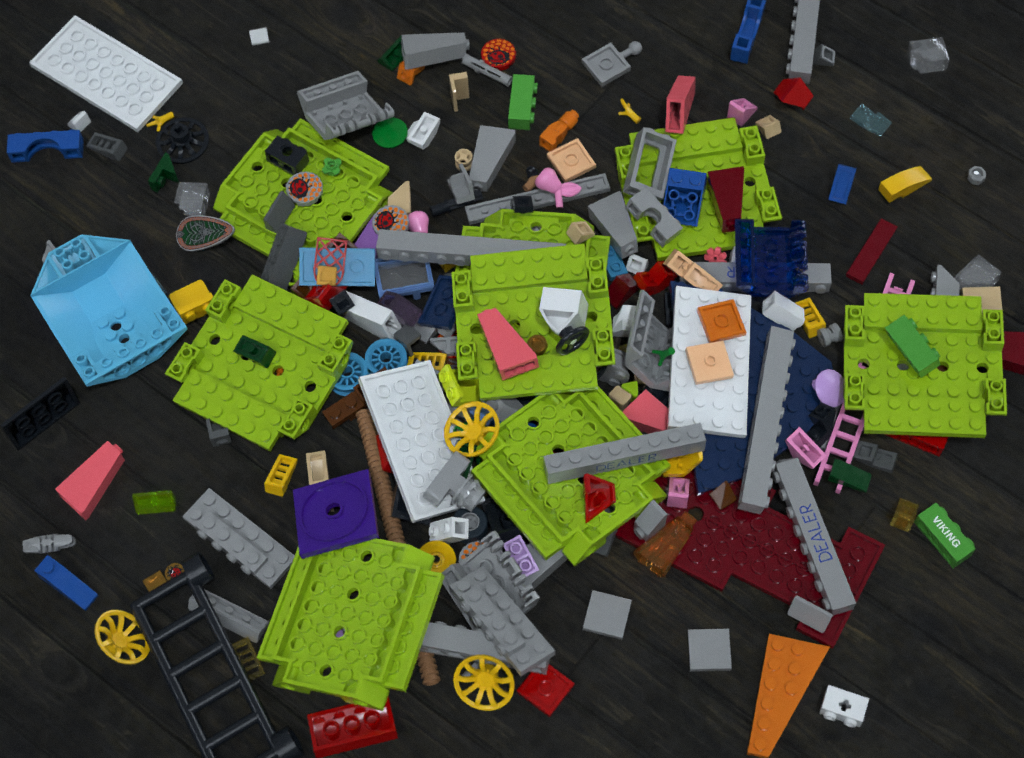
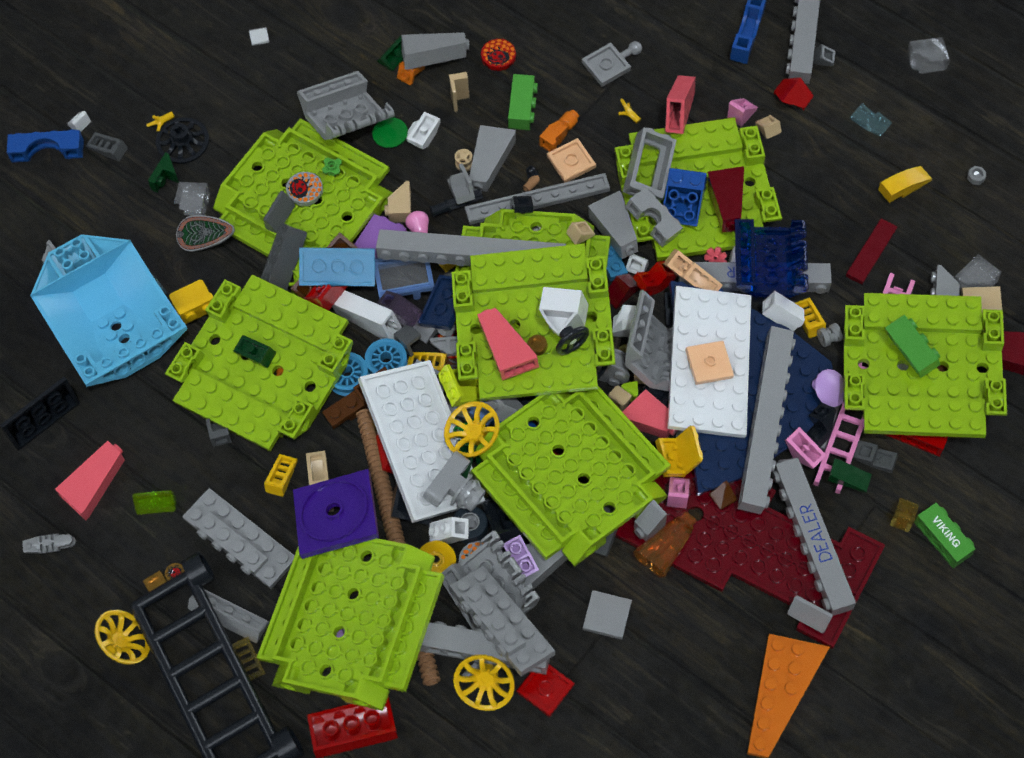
(65, 582): blue slope -> none
(106, 73): white plate -> none
(277, 153): black brick -> none
(326, 275): pearl gold tile -> none
(332, 240): red window -> none
(341, 302): black slope -> none
(390, 218): tile -> none
(469, 61): light grey pin -> none
(549, 182): bright pink piece -> none
(597, 495): red slope -> none
(624, 453): light grey brick -> none
(664, 354): green bar -> none
(709, 650): light grey tile -> none
(721, 321): orange tile -> none
(842, 184): blue tile -> none
(854, 703): white brick -> none

